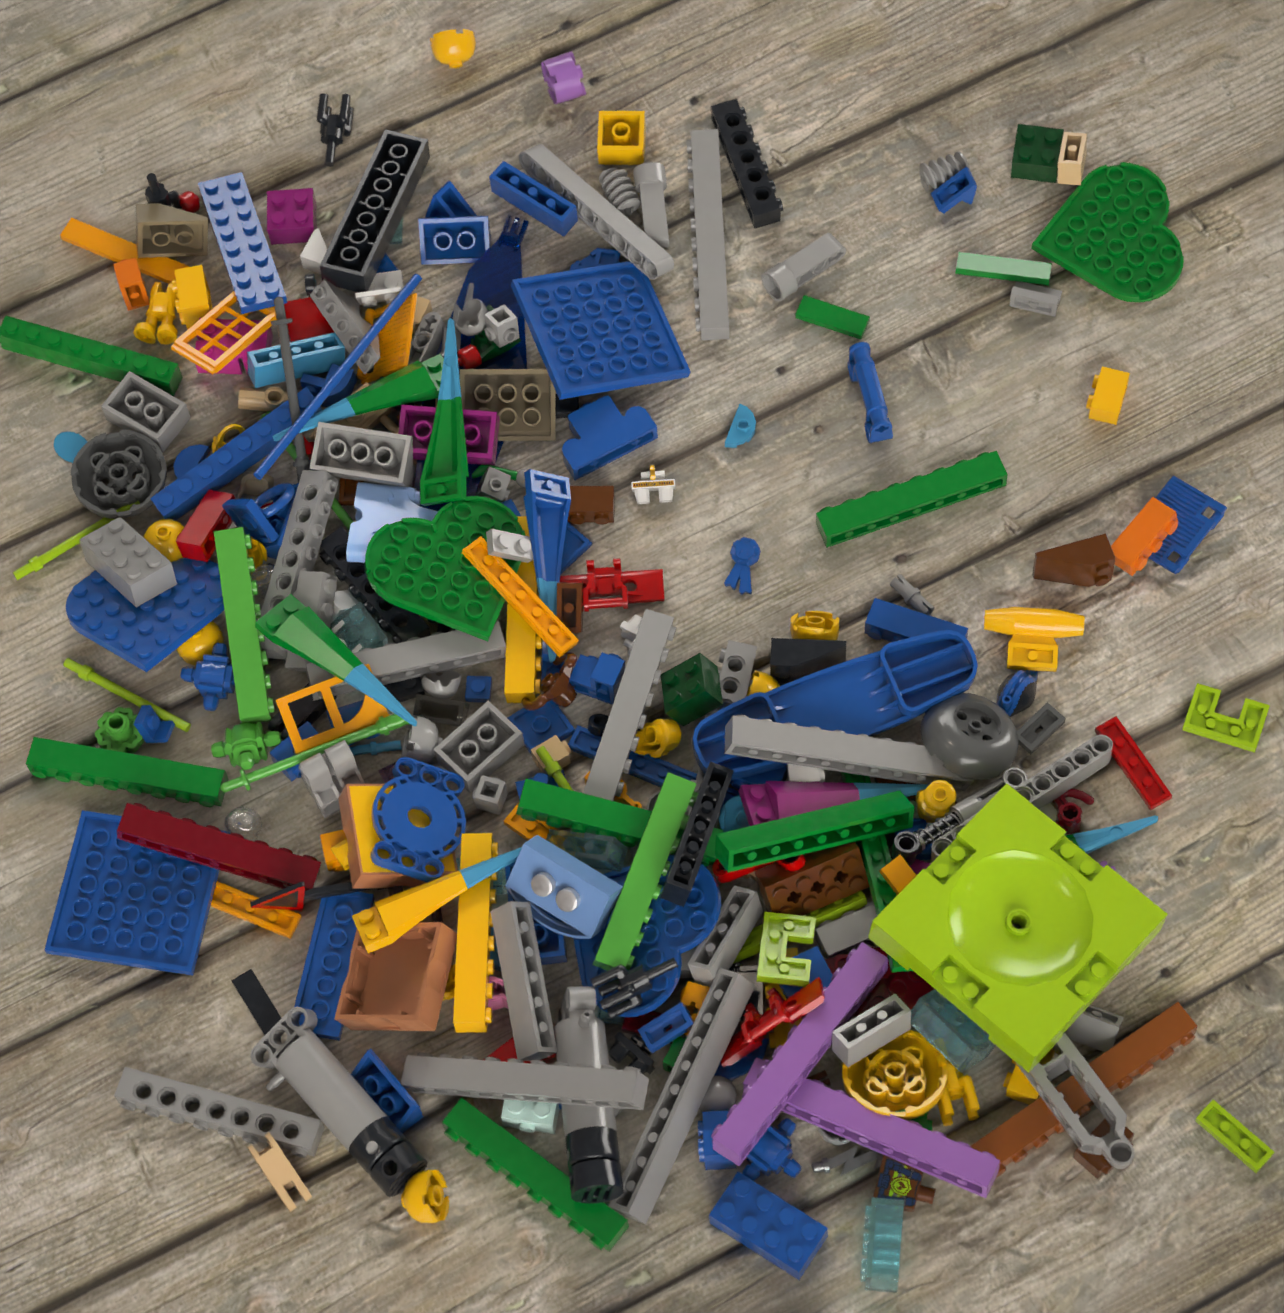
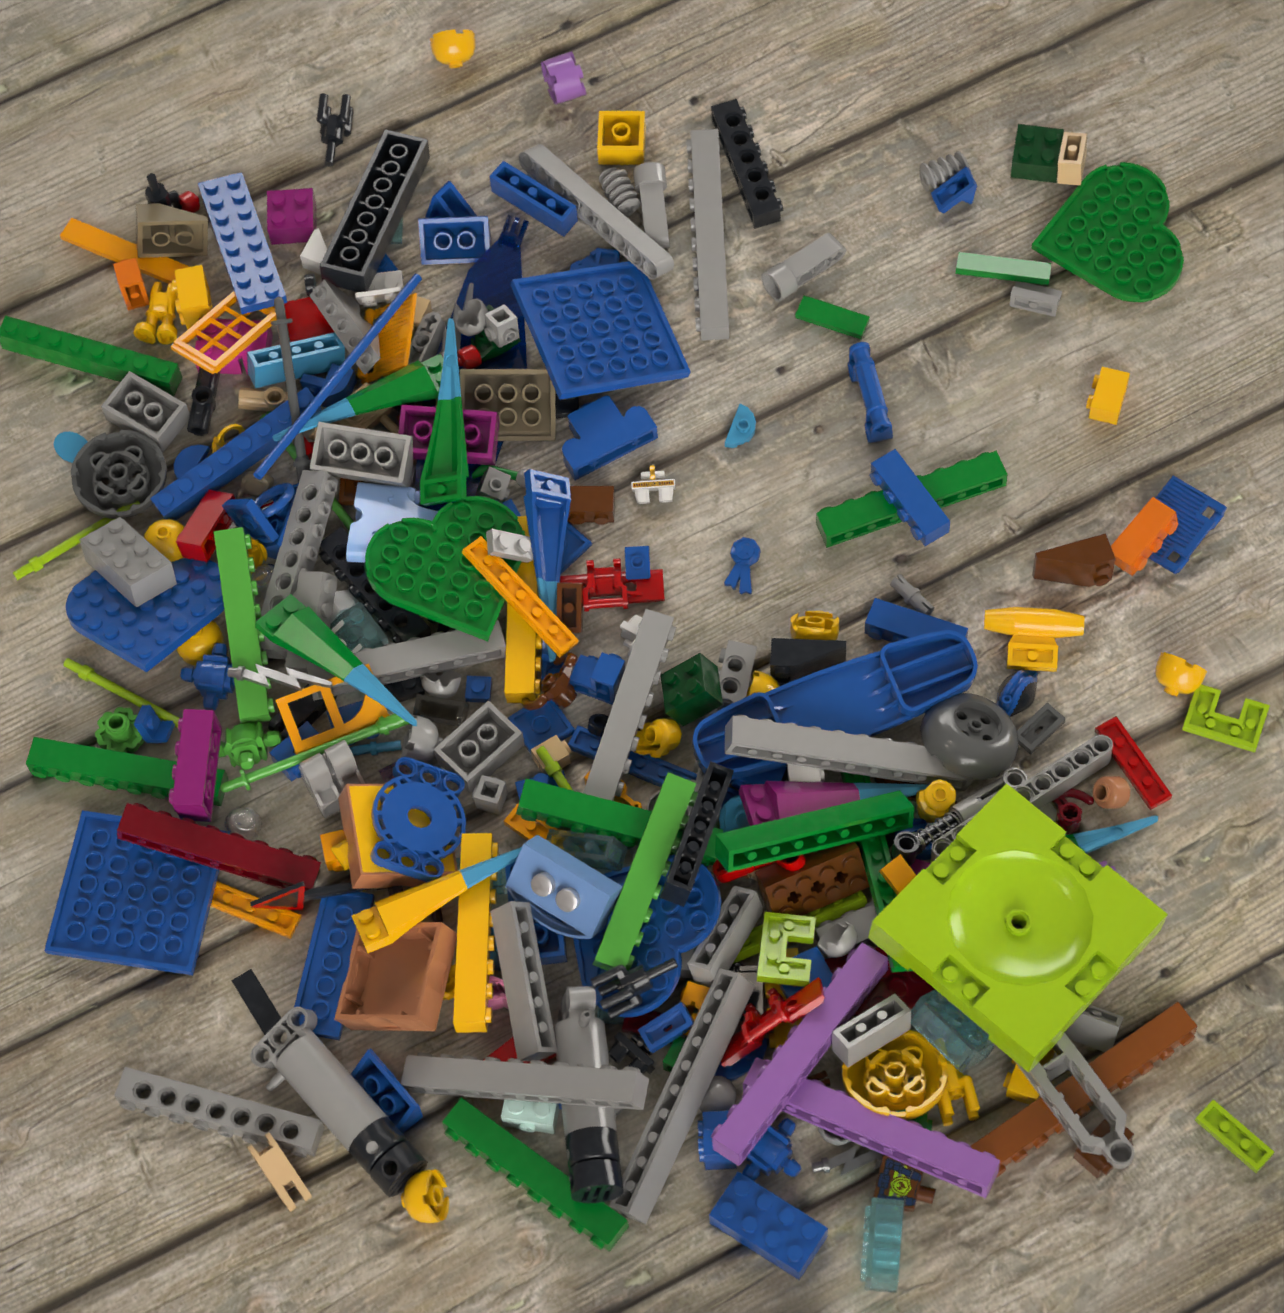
(196, 765): none -> magenta brick
(201, 412): none -> black piece
(290, 680): none -> piece
(637, 562): none -> blue bracket
(838, 940): none -> light grey hair
(909, 497): none -> blue brick
(1111, 792): none -> nougat head
(1178, 675): none -> yellow cylinder

